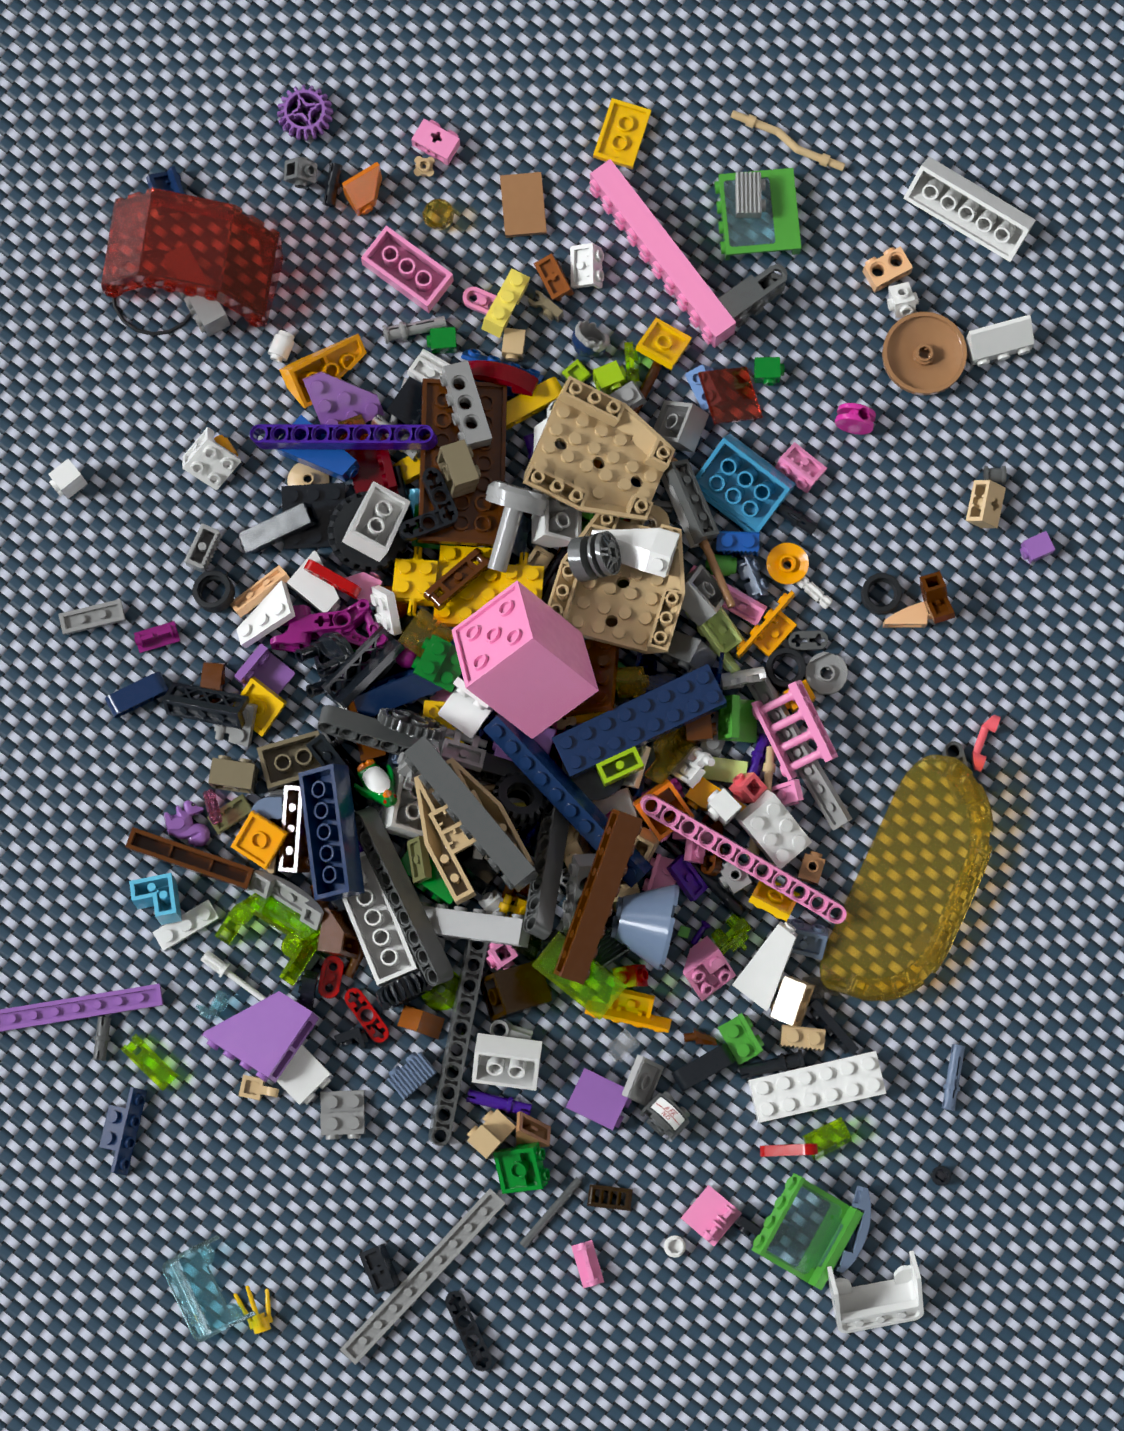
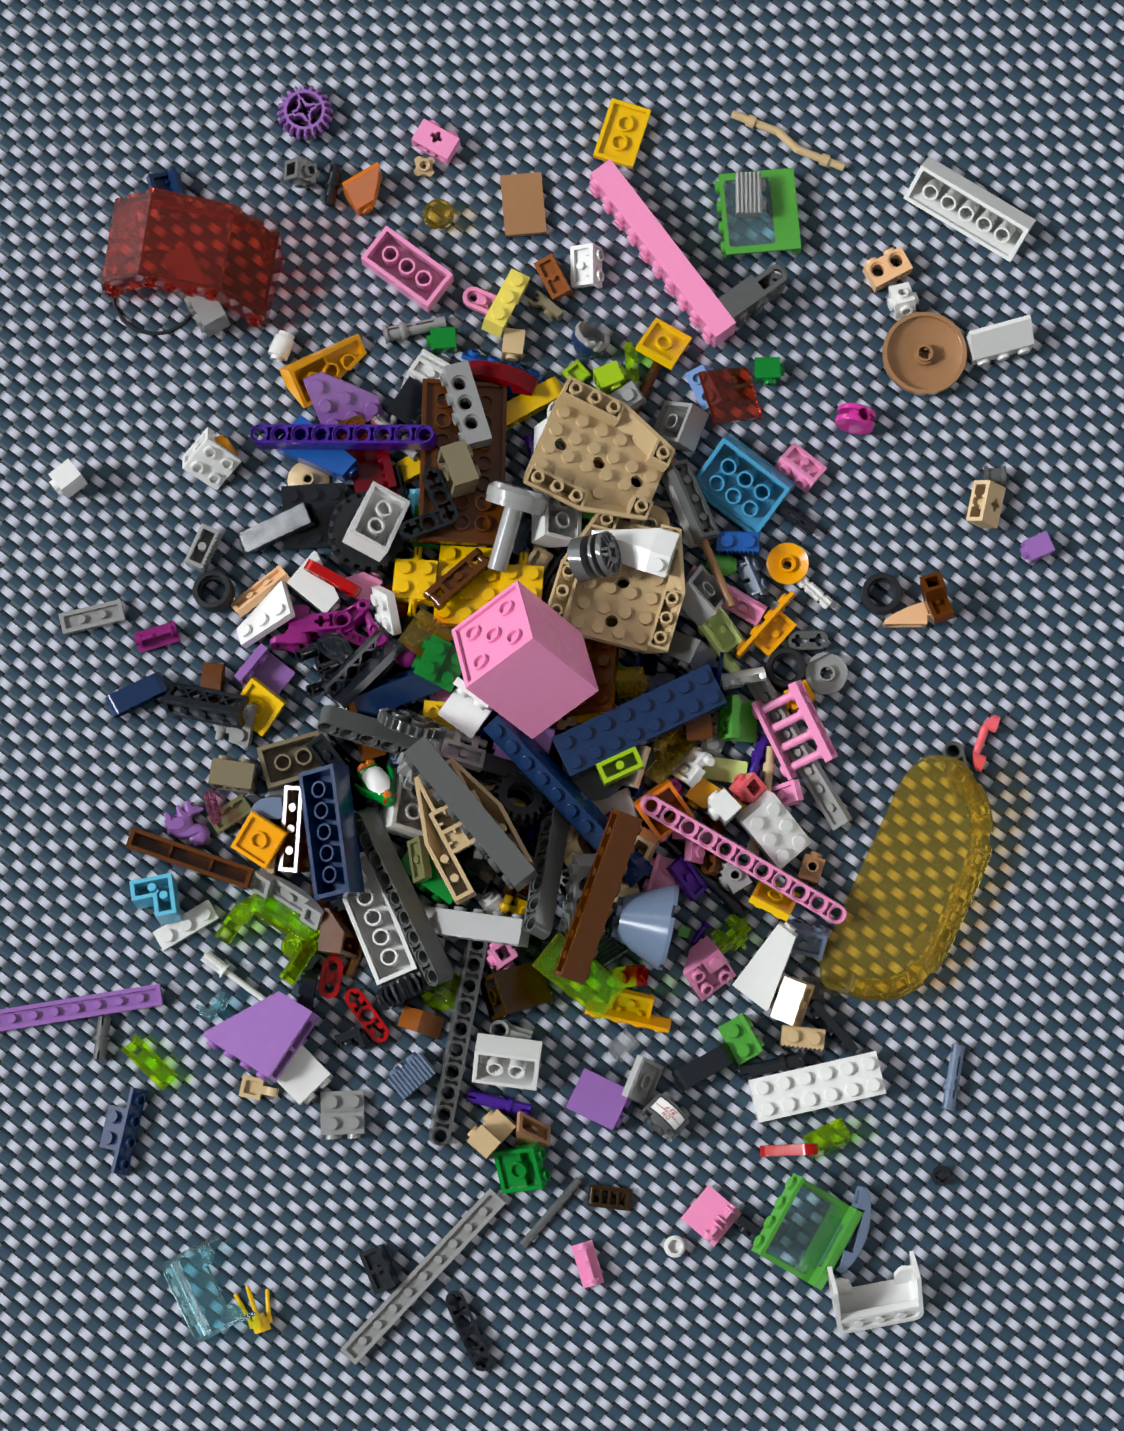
(700, 1037): reddish brown bar -> none

